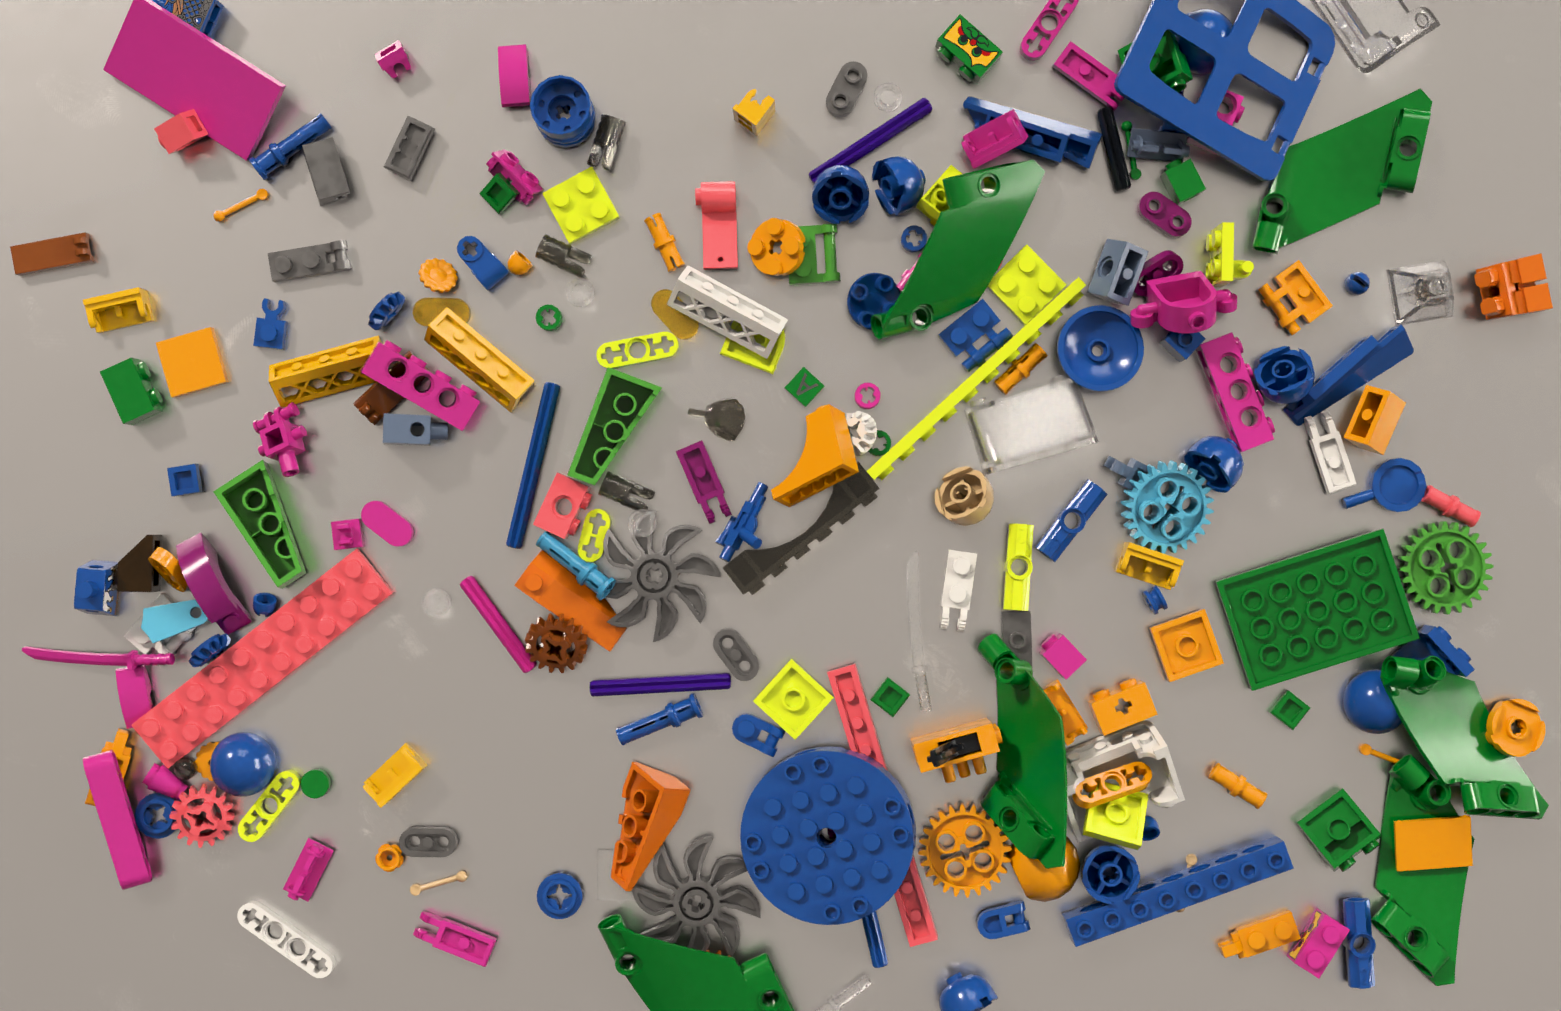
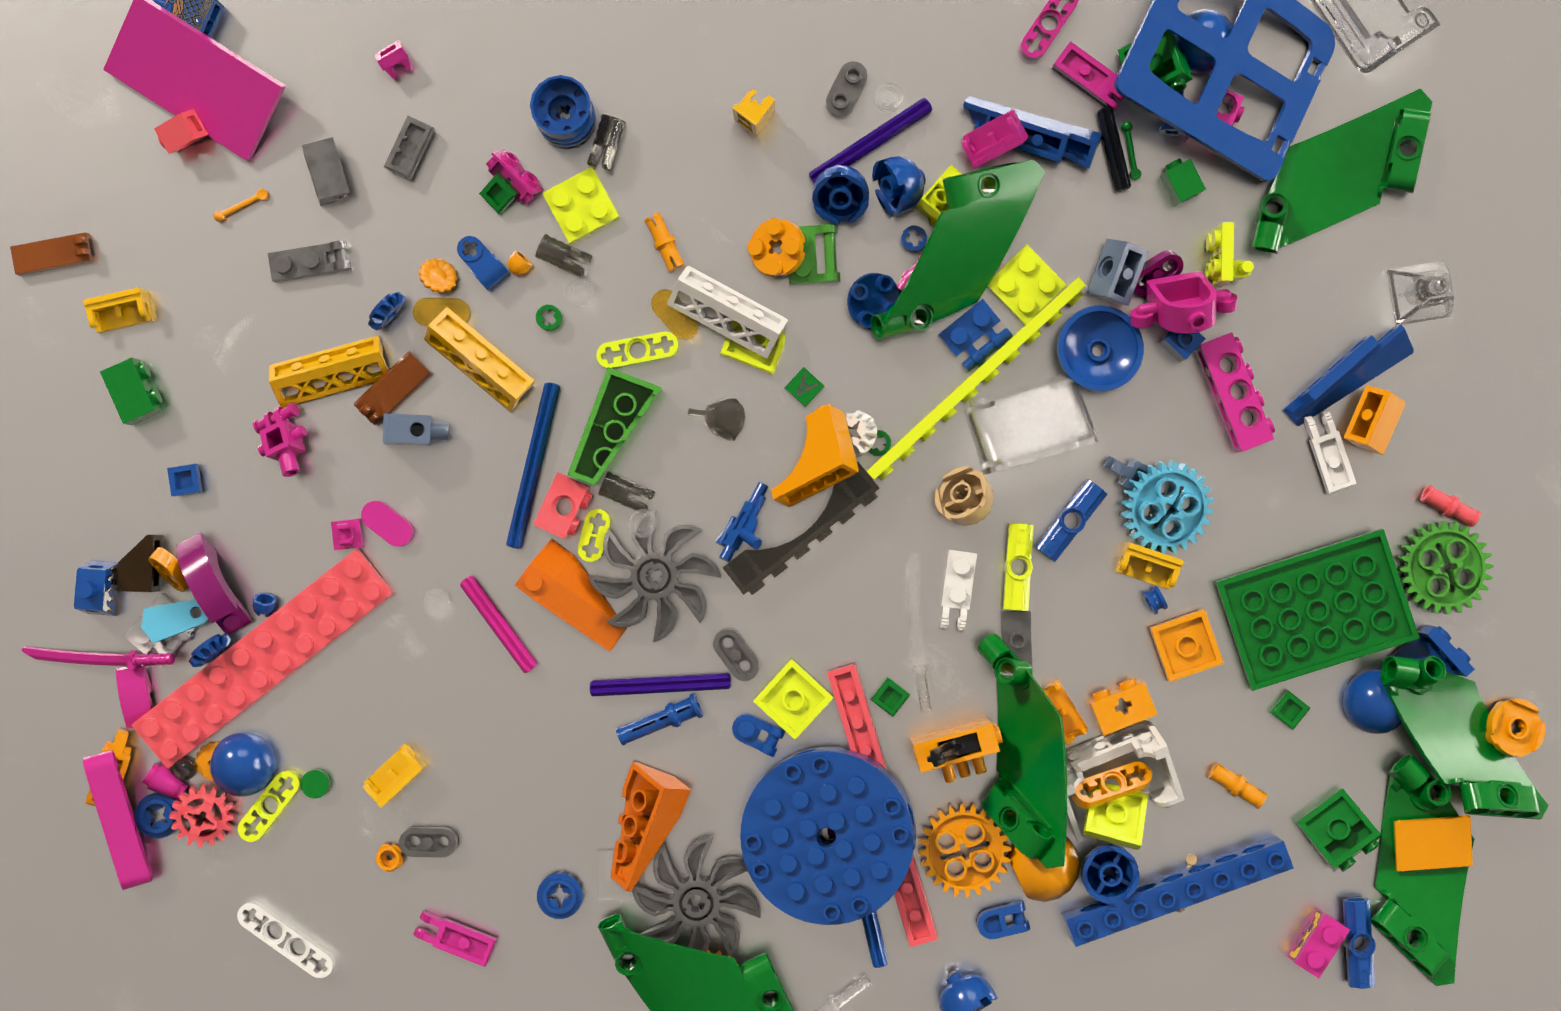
(192, 362): light orange tile -> none
(260, 517): bright green wedge -> none
(271, 331): blue plate -> none
(280, 153): blue pin -> none
(308, 870): dark pink hinge -> none
(416, 888): tan hinge -> none
(455, 414): dark pink brick -> none
(514, 75): dark pink slope -> none
(556, 643): dark orange gear -> none
(585, 572): dark azure pin -> none
(702, 478): magenta hinge -> none
(718, 224): coral door -> none
(876, 394): dark pink bush -> none
(968, 49): green brick -> none
(1020, 368): light orange pin -> none
(1062, 655): dark pink brick -> none
(1151, 829): blue hinge -> none
(1157, 145): sand blue hinge -> none
(1163, 217): magenta plate -> none
(1216, 461): blue cylinder -> none
(1261, 936): light orange hinge -> none
(1285, 375): blue cylinder -> none
(1301, 291): light orange plate -> none
(1355, 288): blue hinge -> none
(1366, 749): light orange hinge -> none
(1393, 485): blue piece -> none
(1511, 288): orange hips -> none

